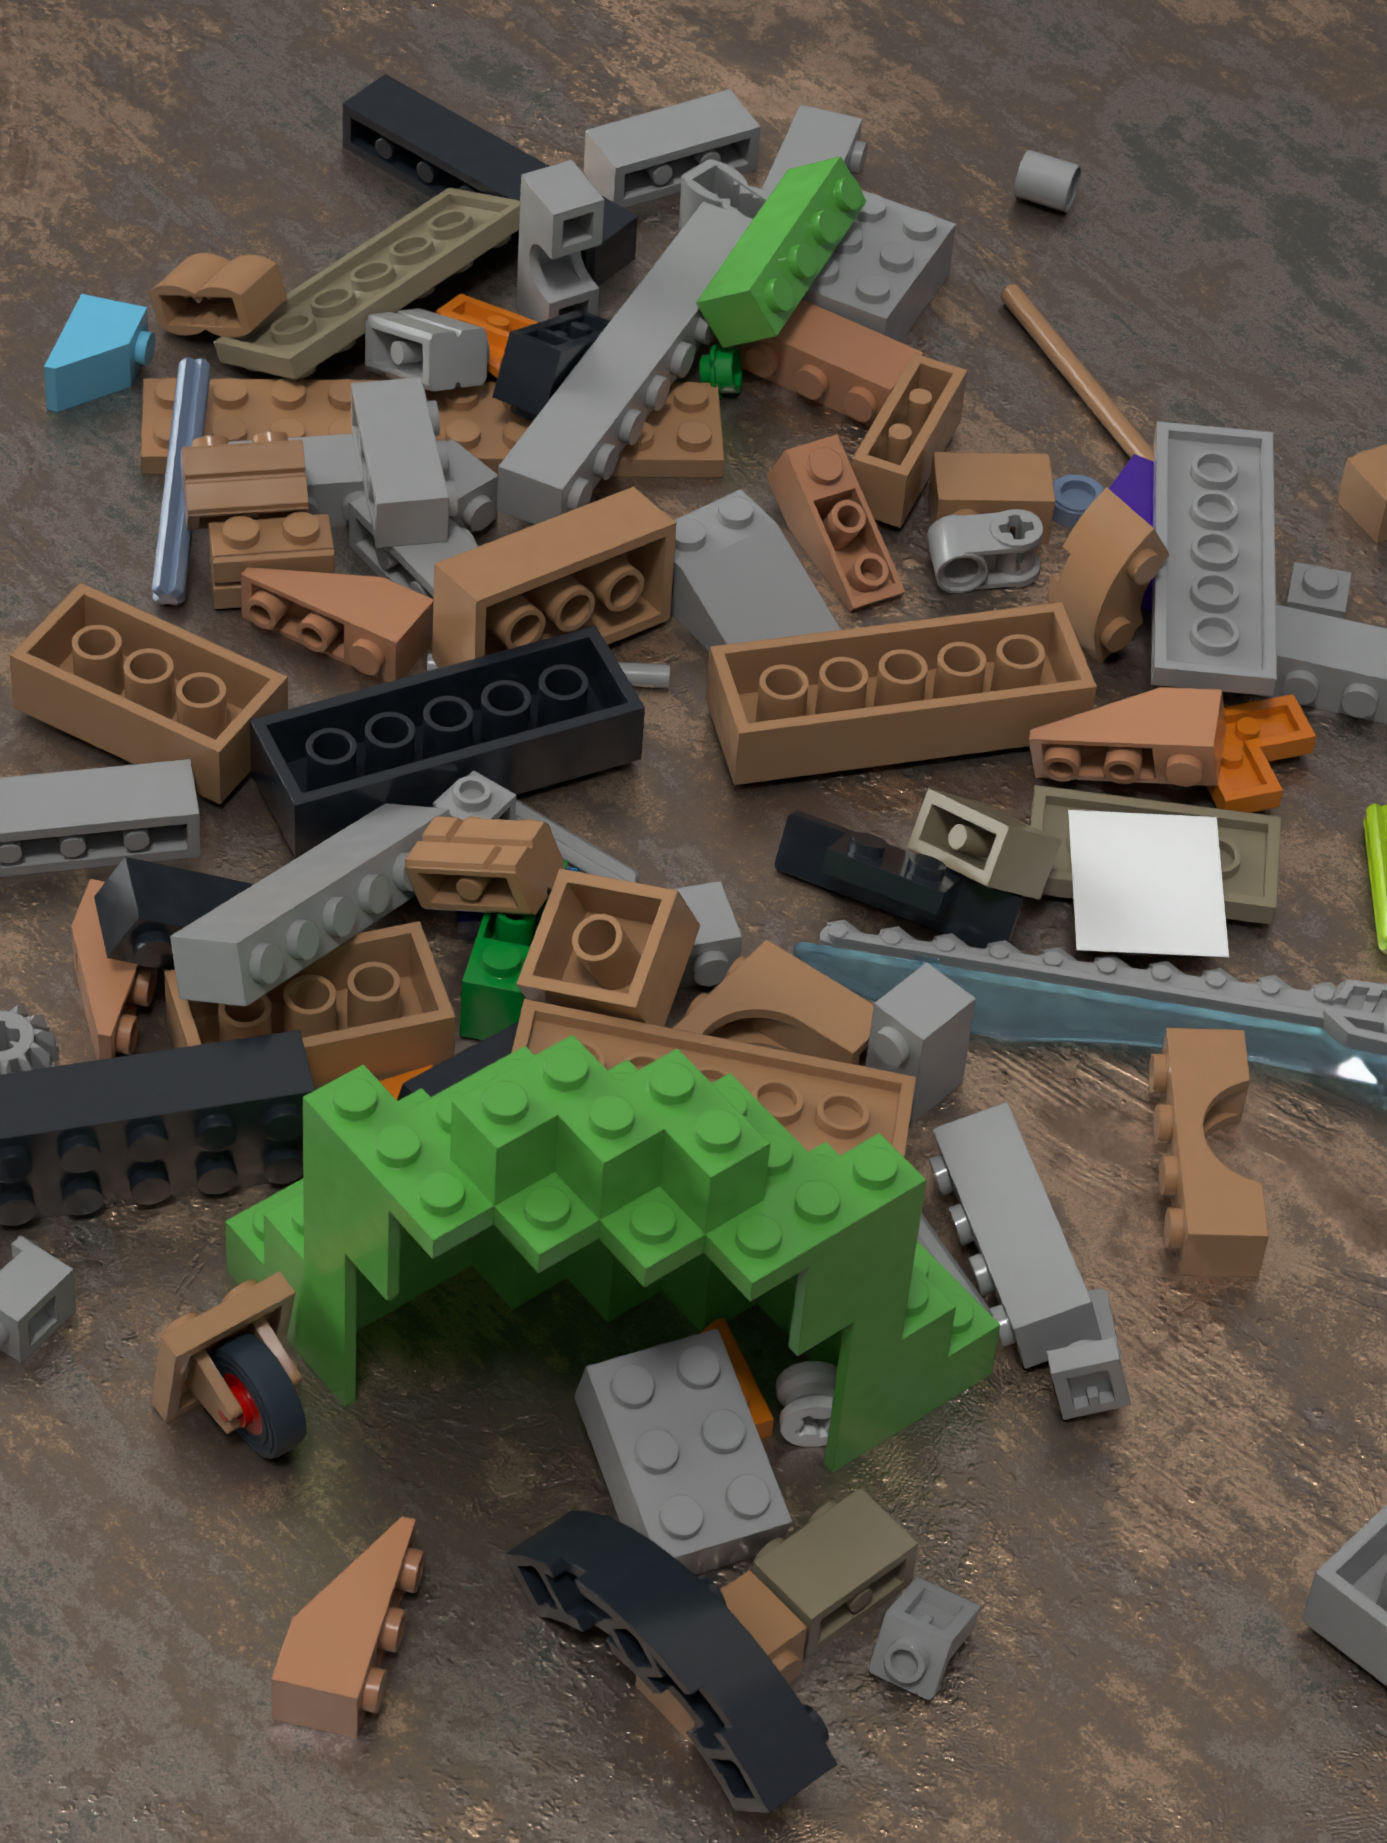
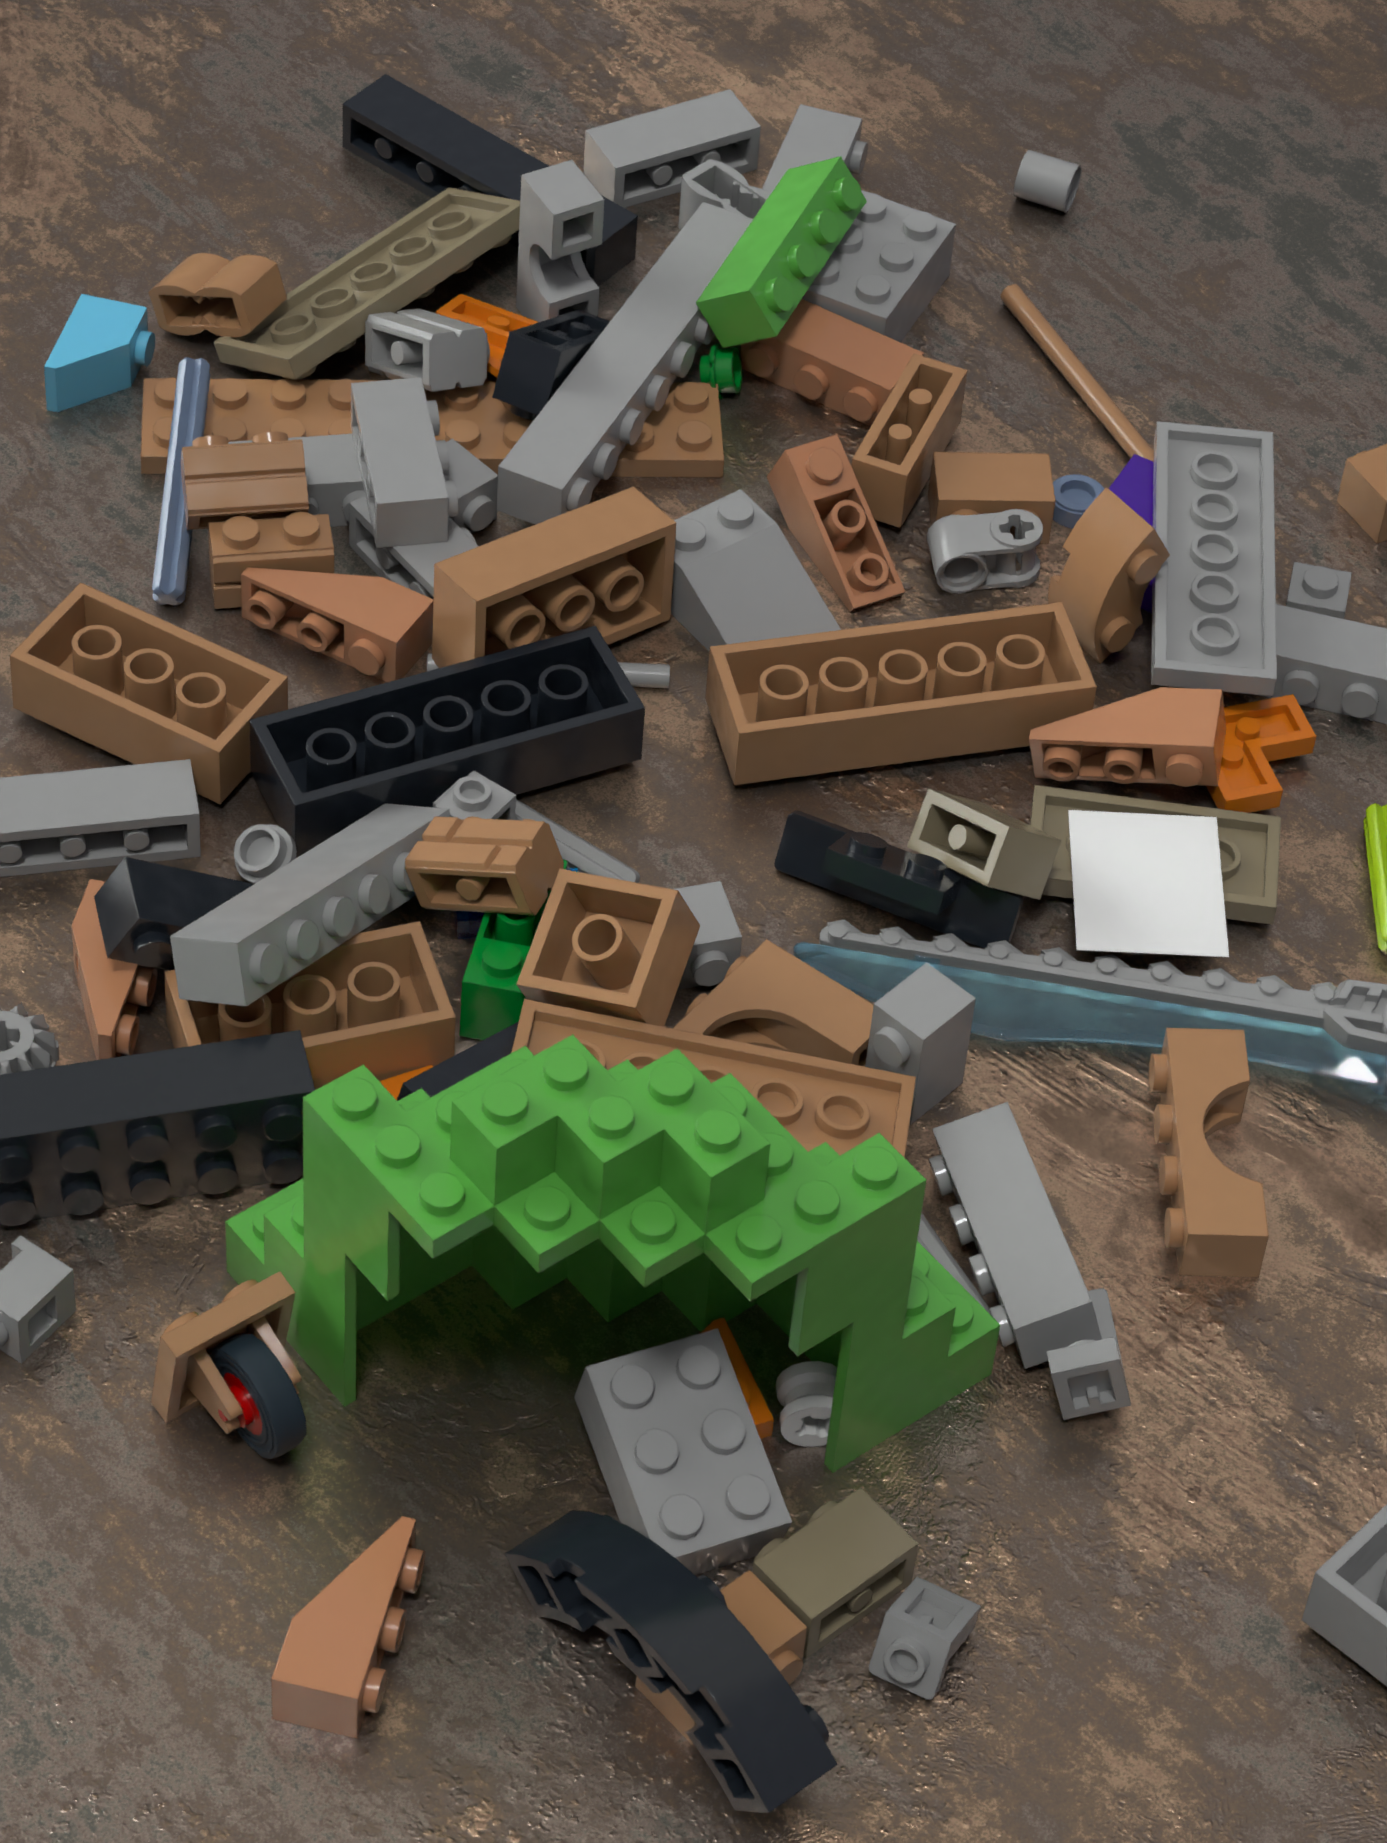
(263, 851): none -> light grey plate

